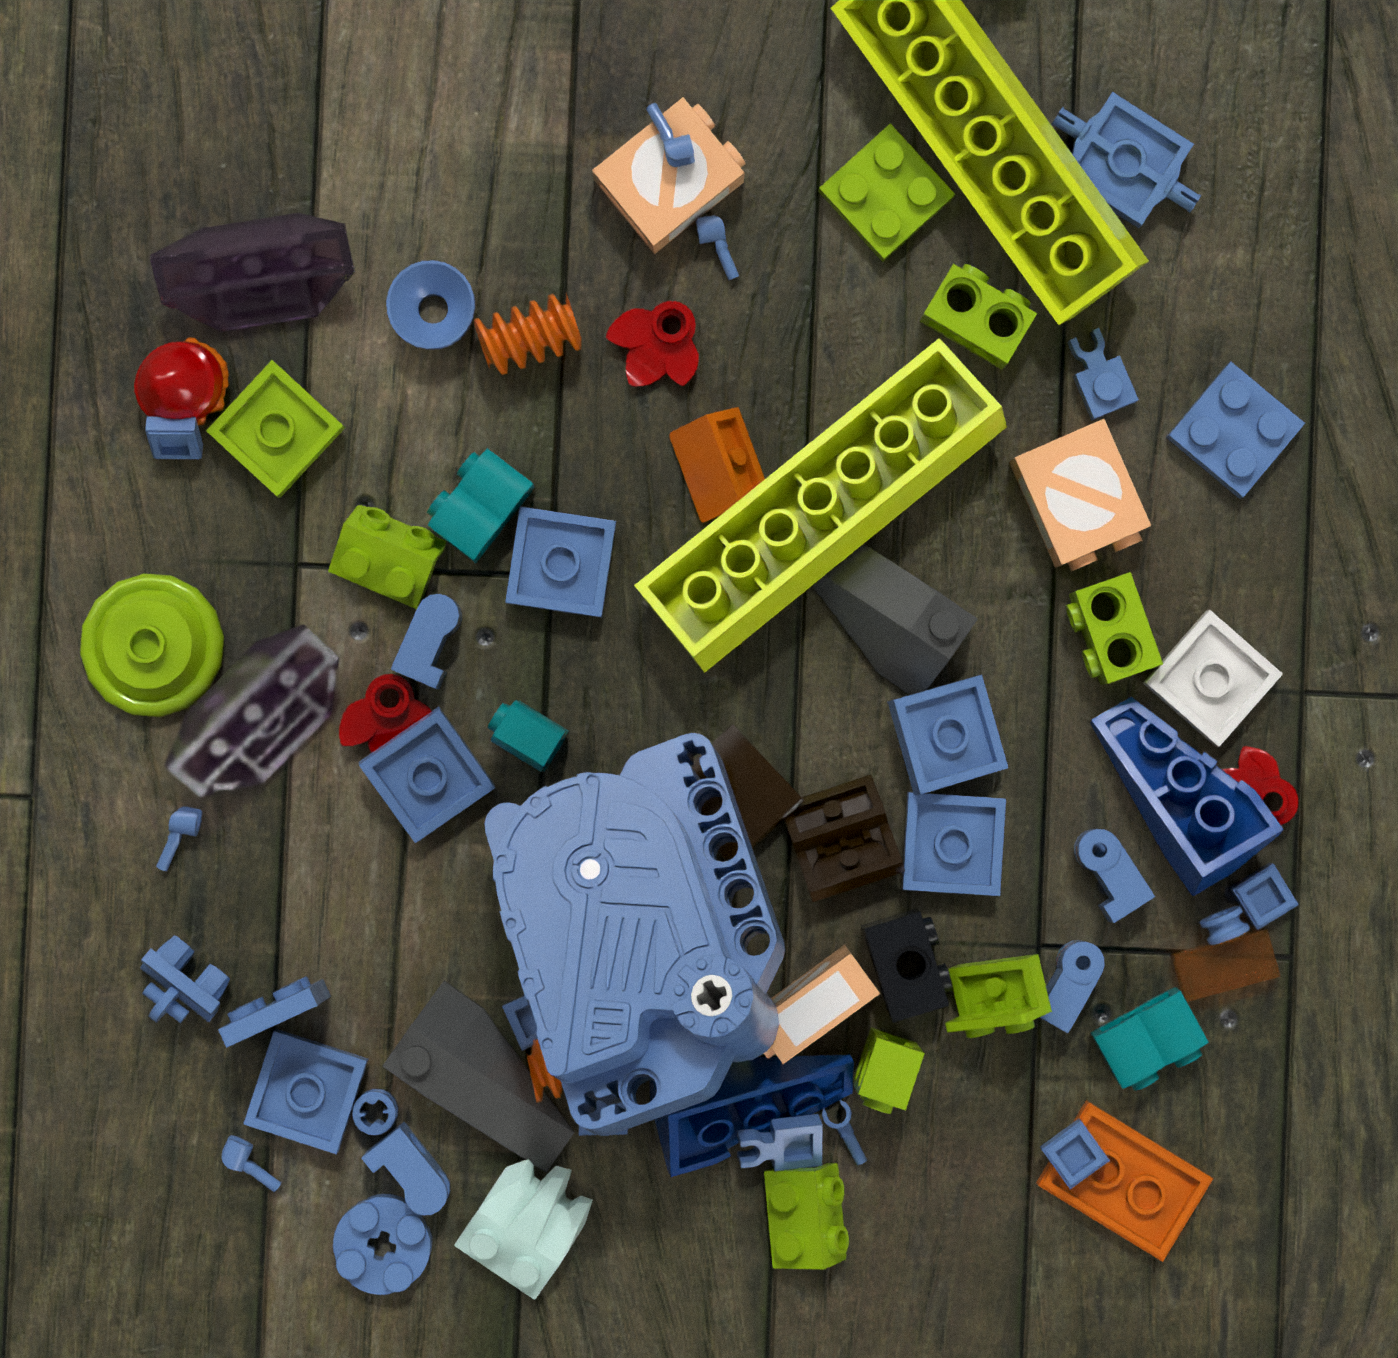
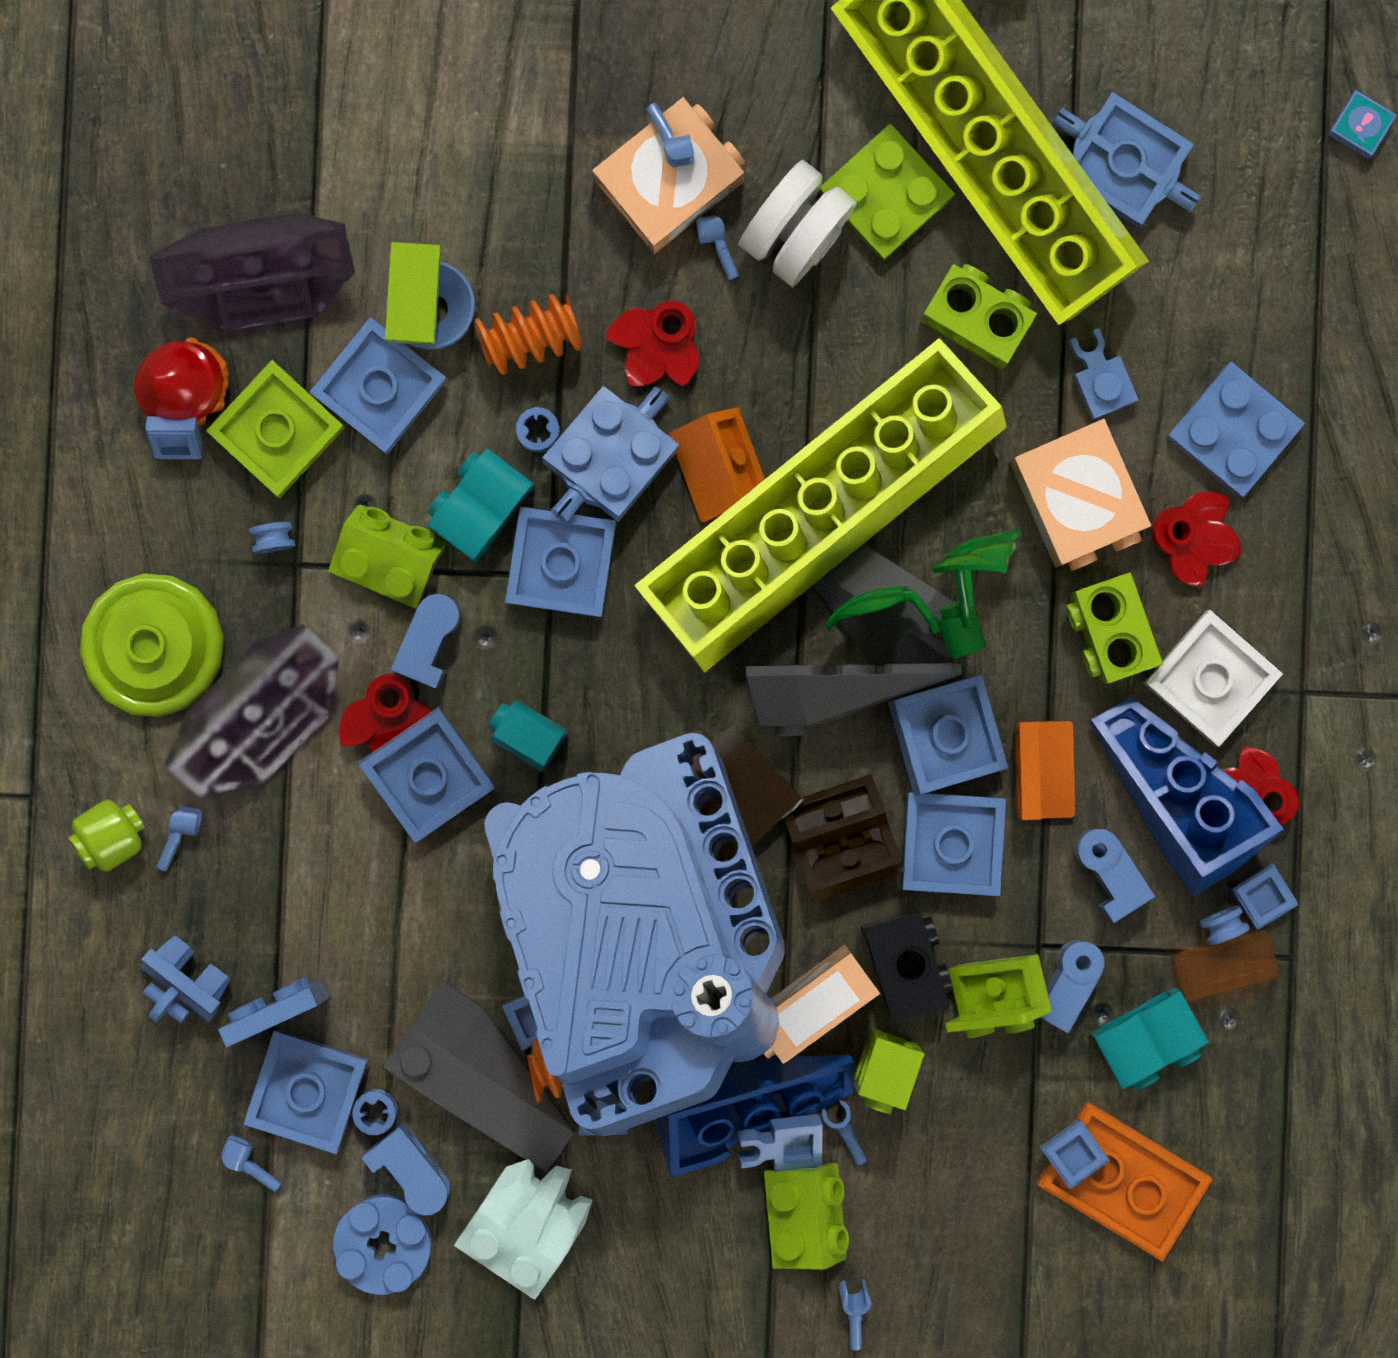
(106, 835): none -> lime head
(271, 537): none -> medium blue bush
(378, 386): none -> medium blue plate
(413, 293): none -> lime tile
(523, 432): none -> medium blue bush
(610, 454): none -> medium blue plate
(802, 227): none -> white wheel
(820, 694): none -> dark grey wedge
(855, 1306): none -> medium blue hand
(958, 619): none -> green plant
(1044, 770): none -> orange panel
(1202, 540): none -> red plate
(1362, 124): none -> tile

